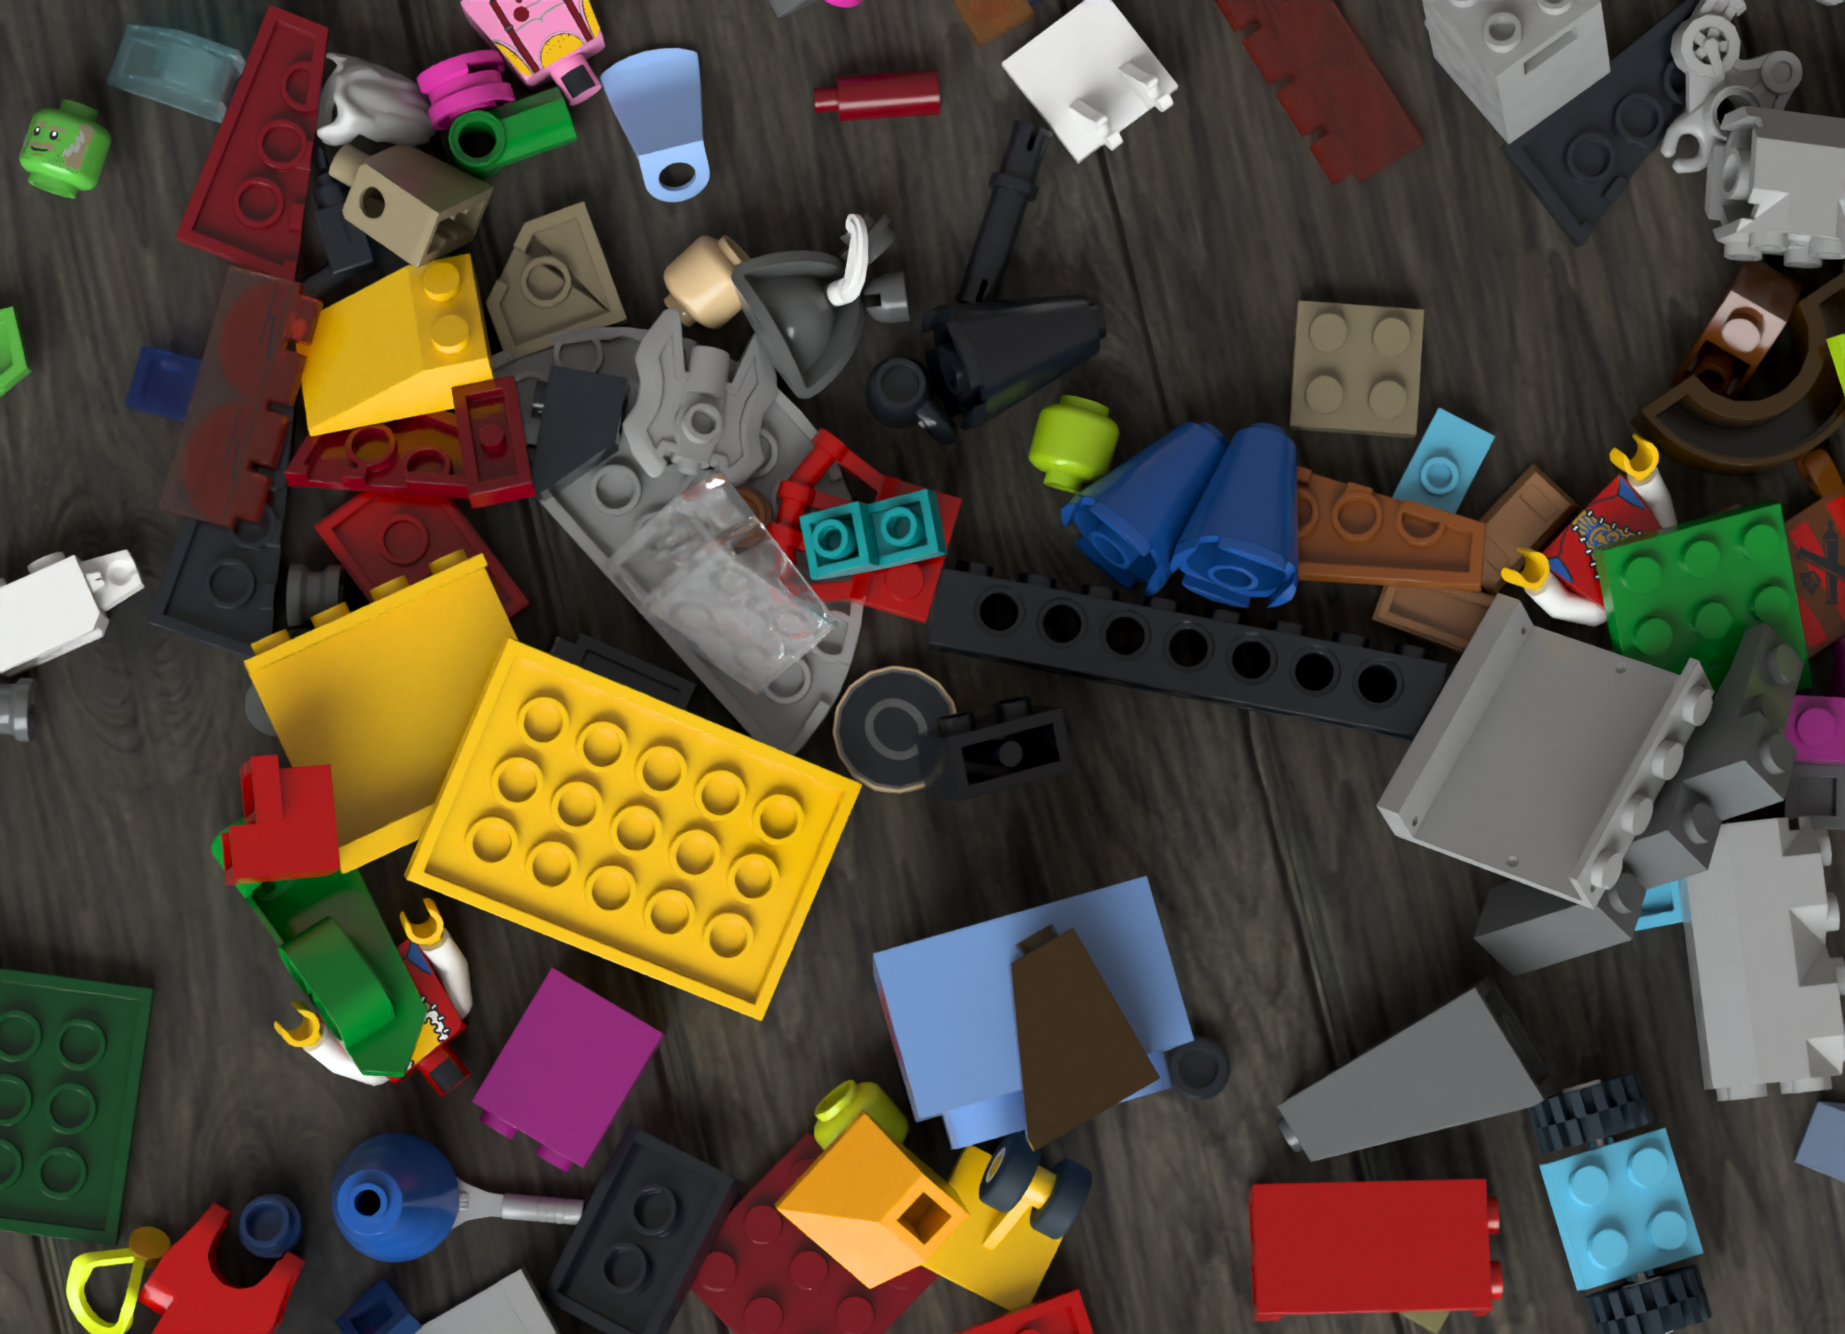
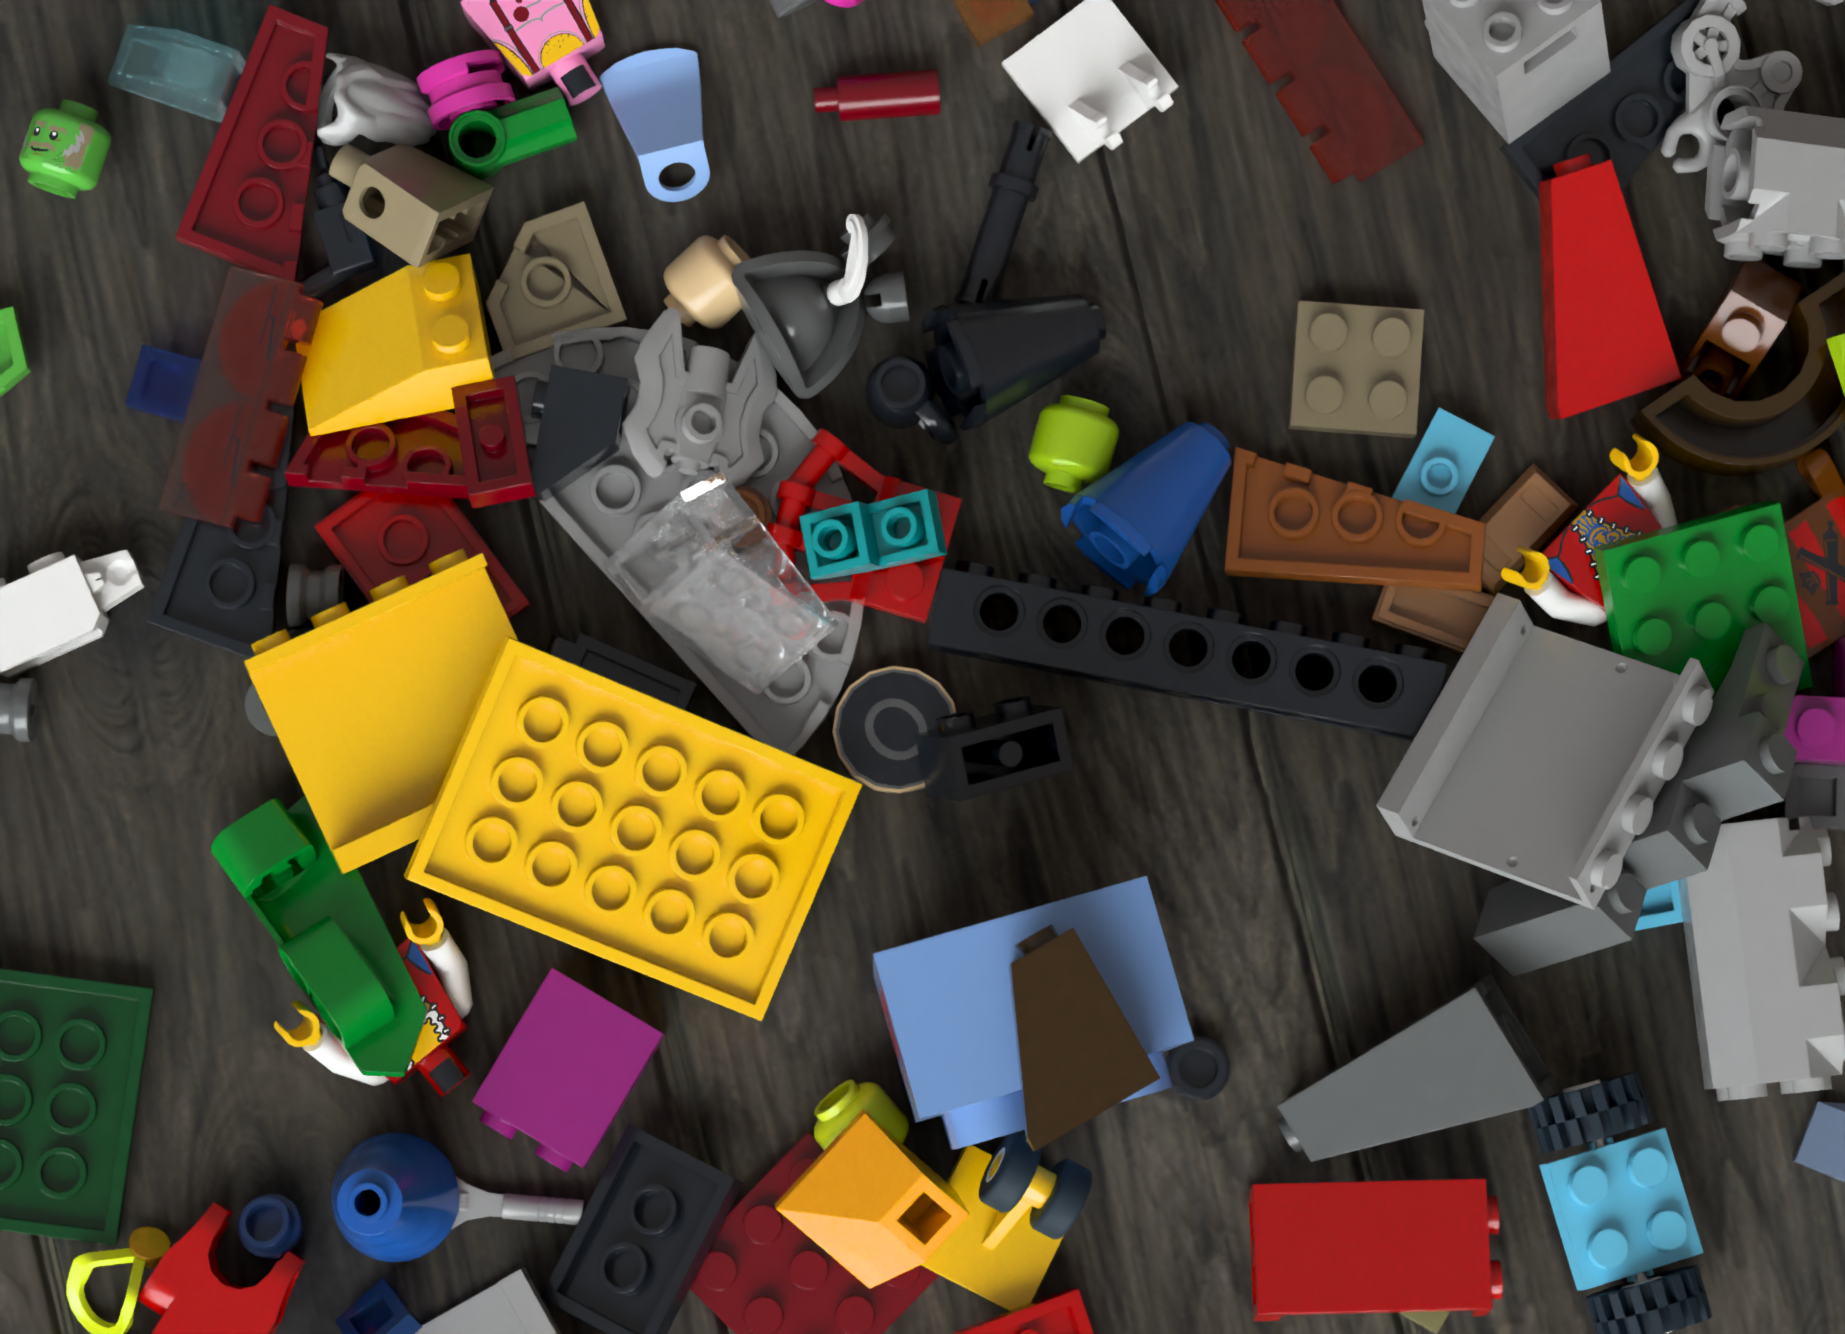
(286, 826): red plate -> none
(1245, 523): blue cone -> none
(1596, 294): none -> red slope

